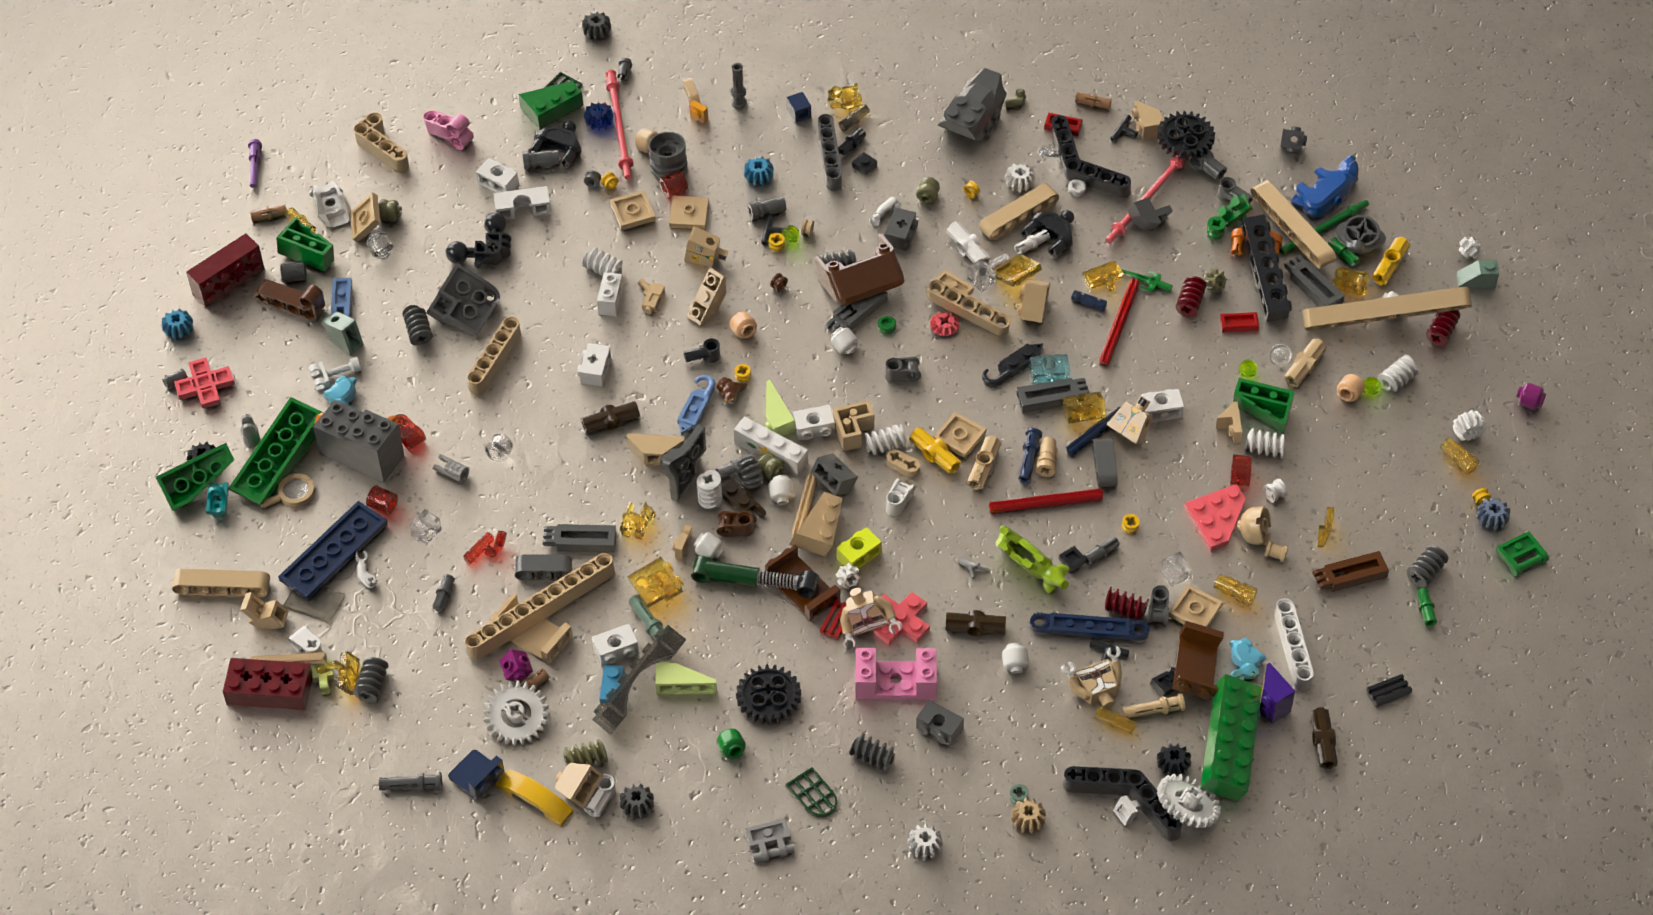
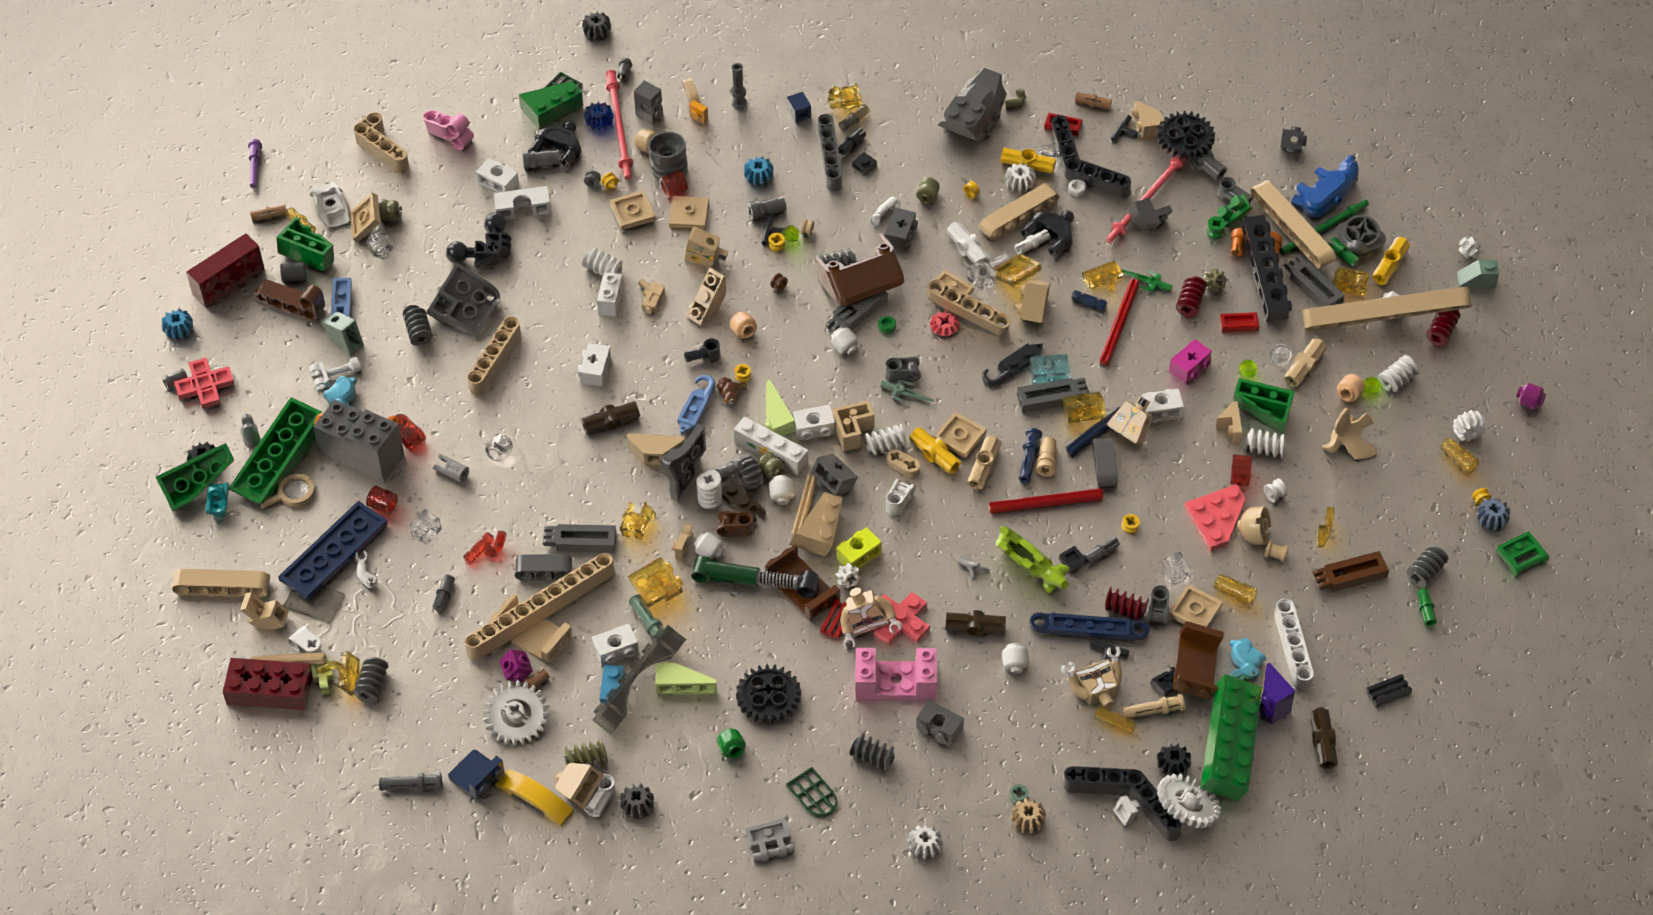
(651, 98): none -> dark grey brick
(899, 390): none -> sand green piece
(1029, 157): none -> yellow piece
(1190, 361): none -> dark pink brick
(1348, 432): none -> tan animal

